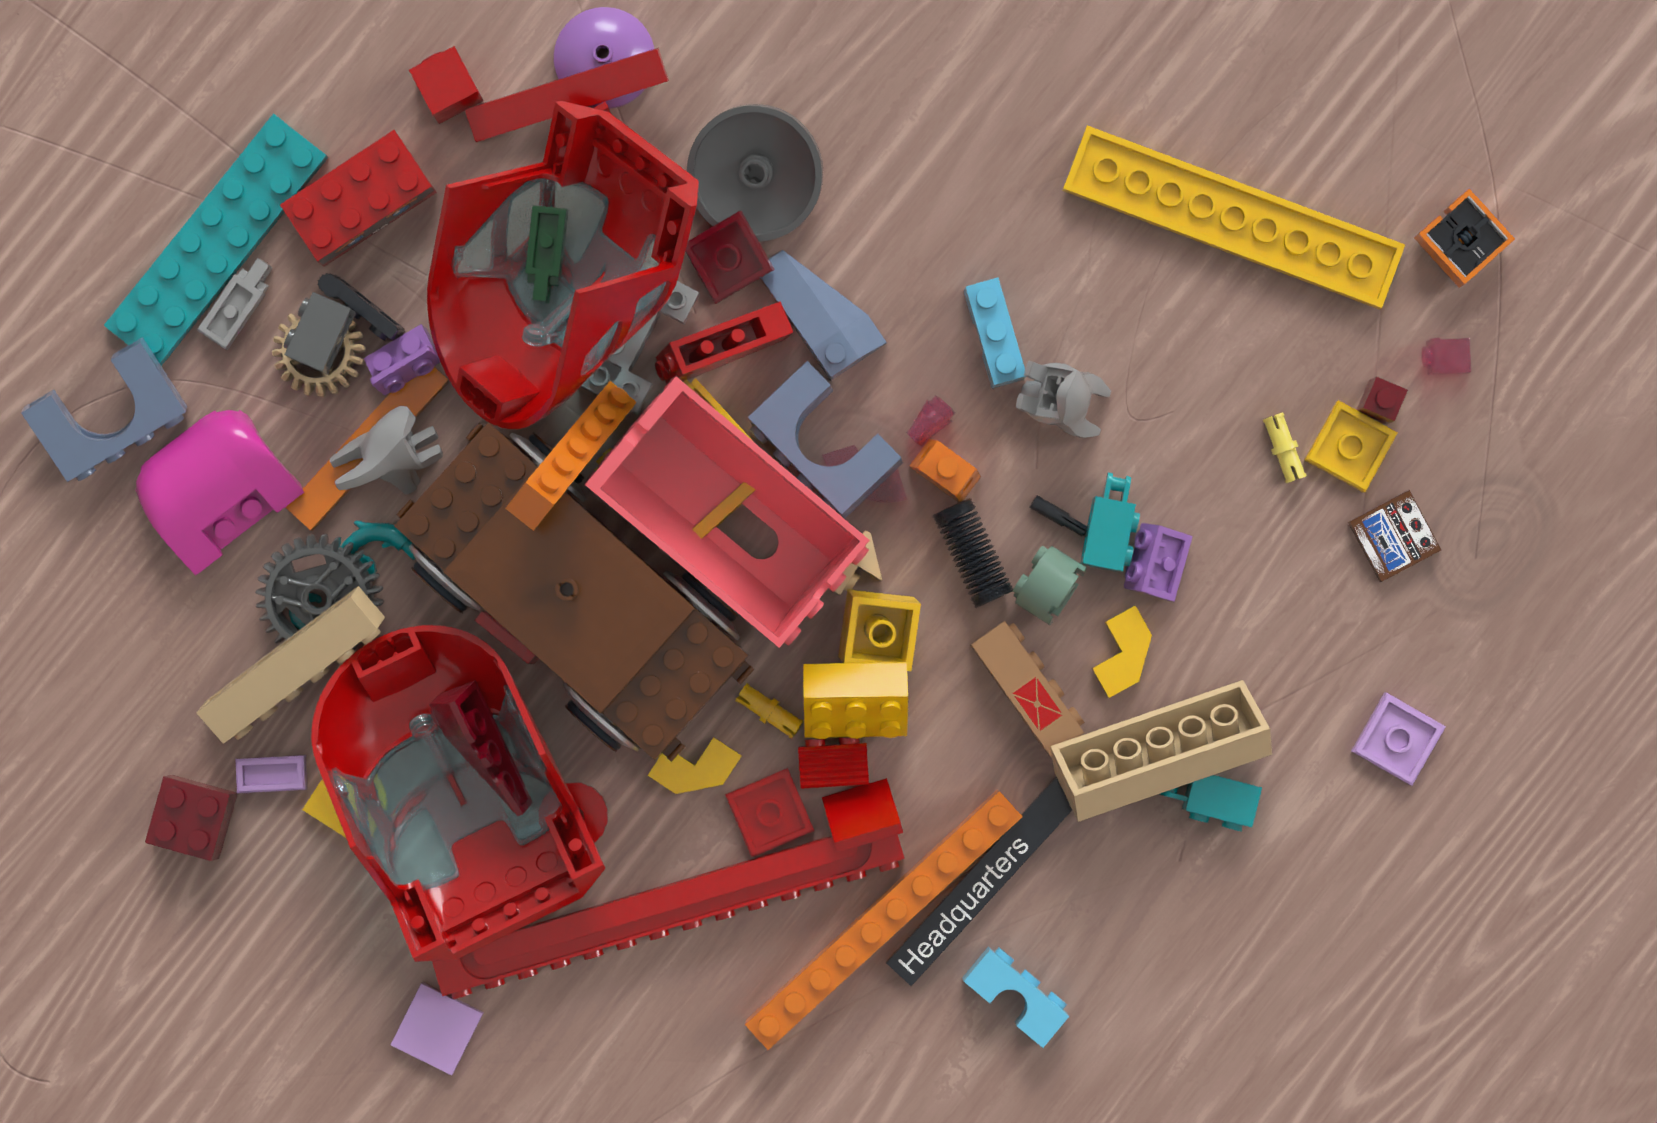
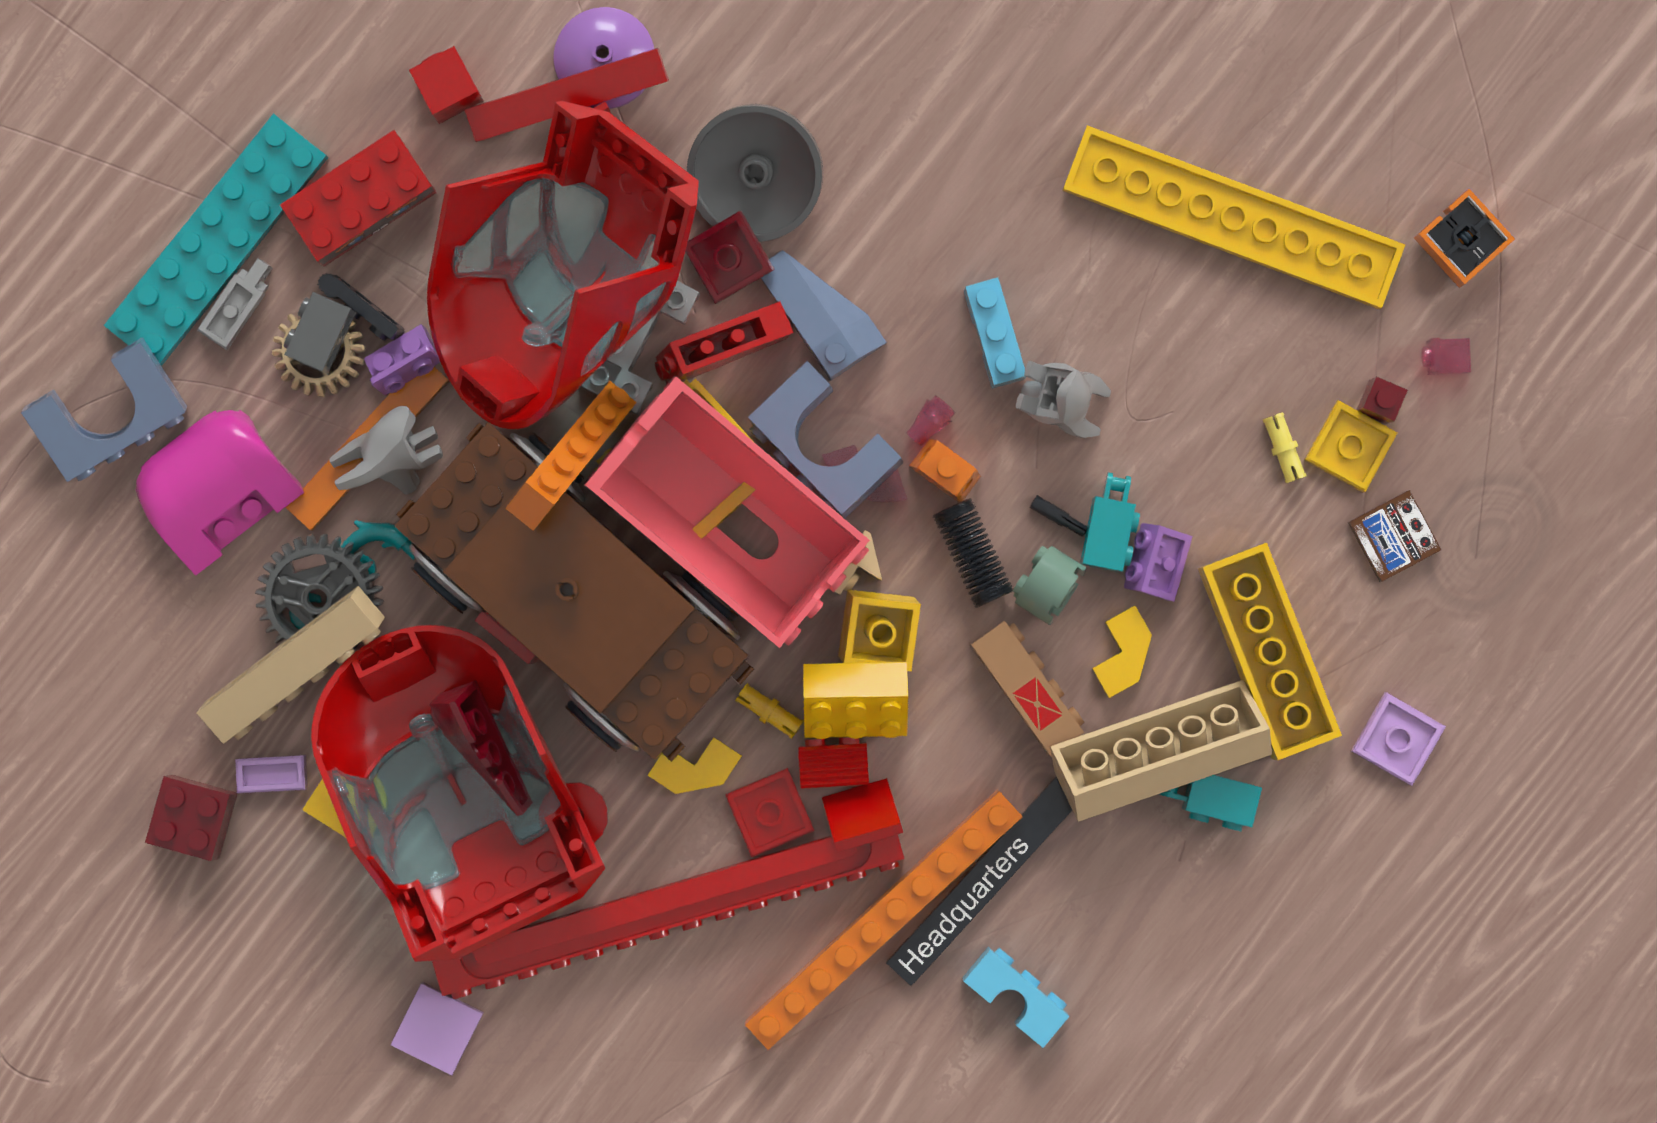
(546, 250): dark green hinge -> none
(1270, 650): none -> yellow brick

